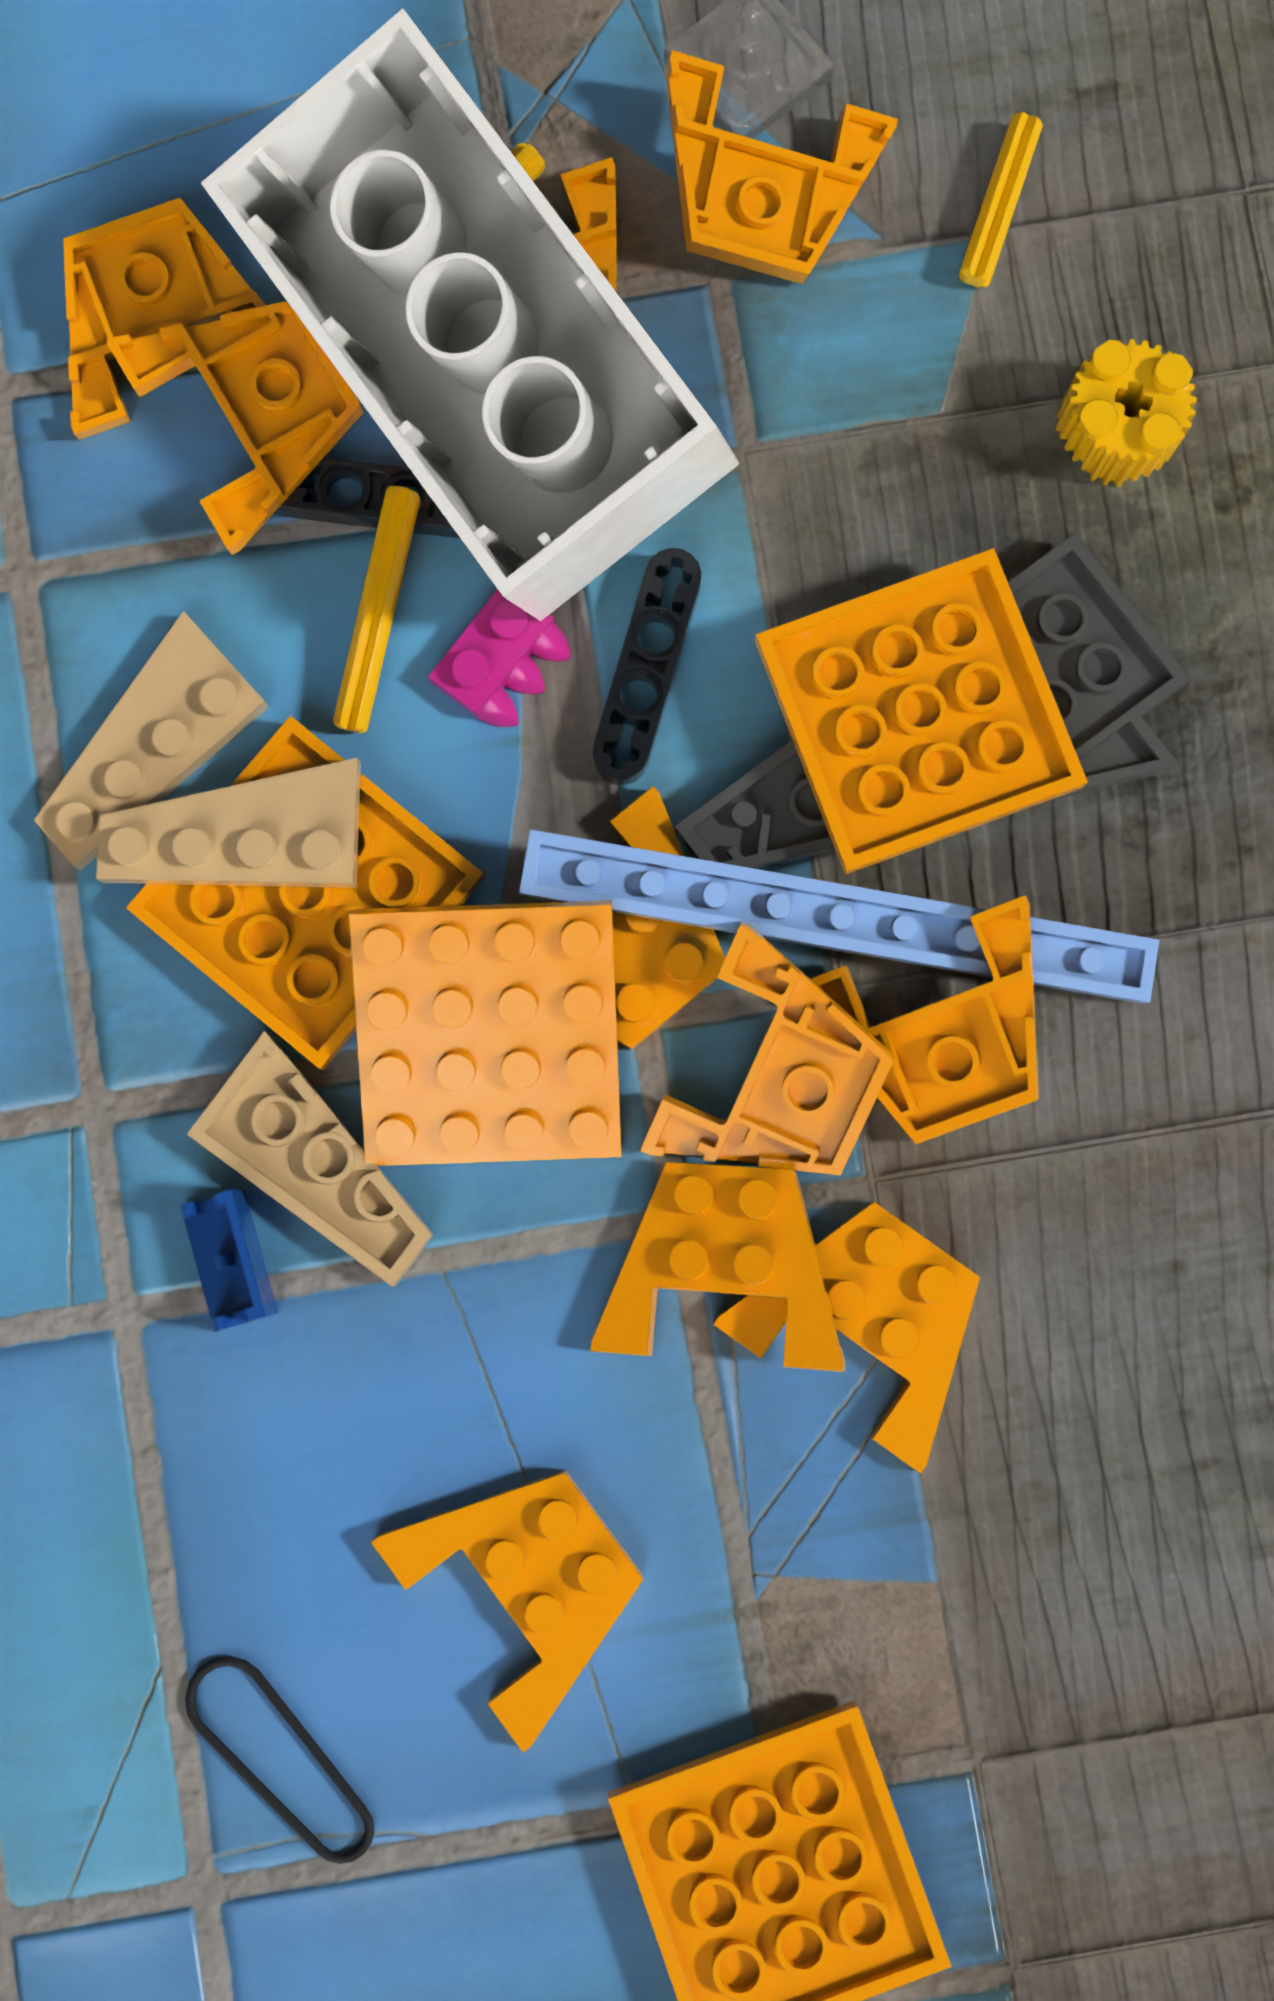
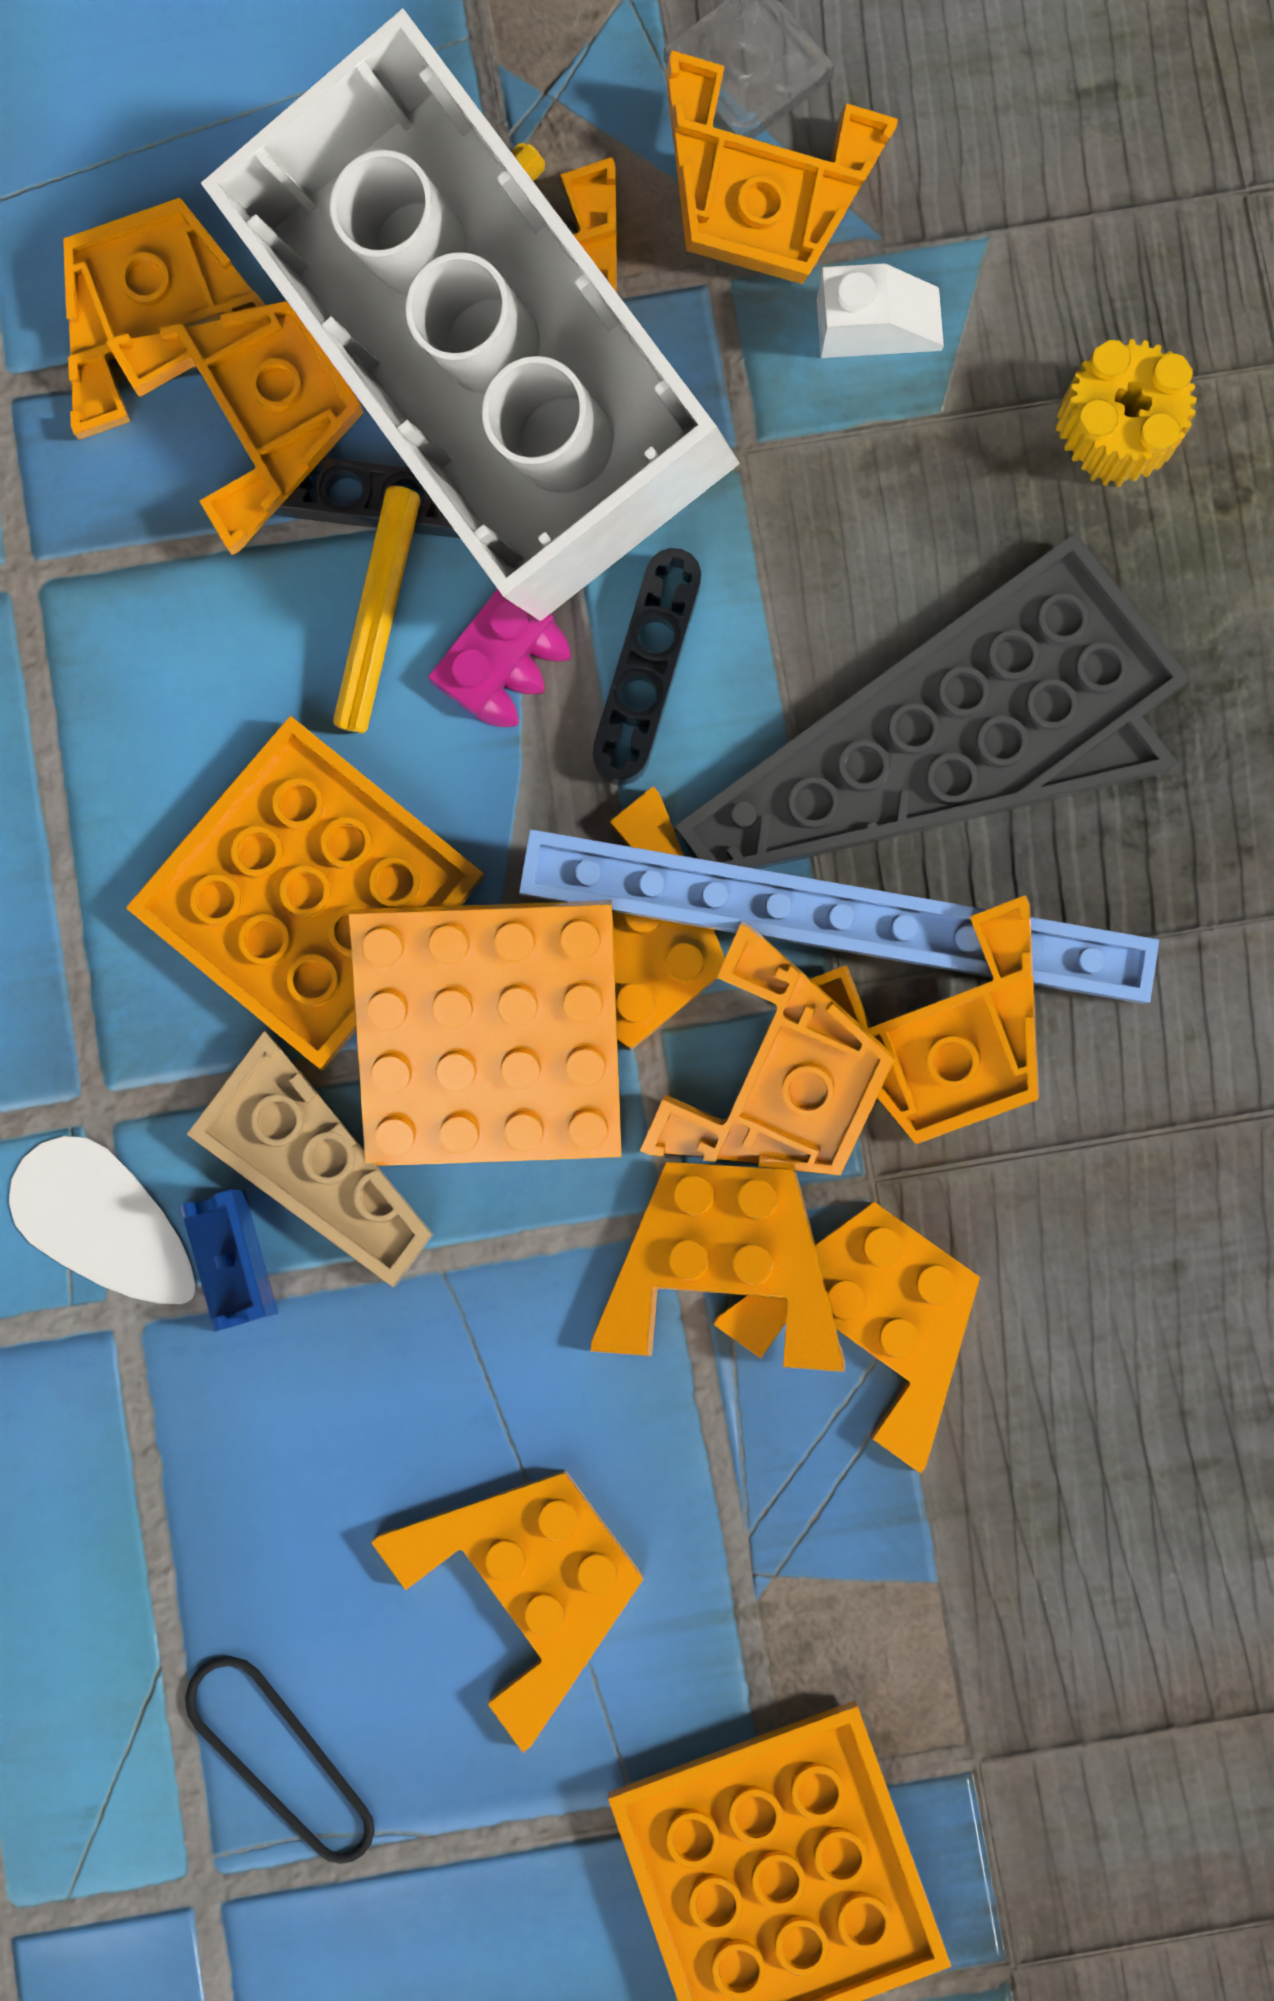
(99, 1221): none -> white sticker
(156, 737): tan wing -> none
(253, 833): tan wing -> none
(876, 312): none -> white slope
(920, 711): light orange plate -> none
(1000, 200): yellow axle -> none

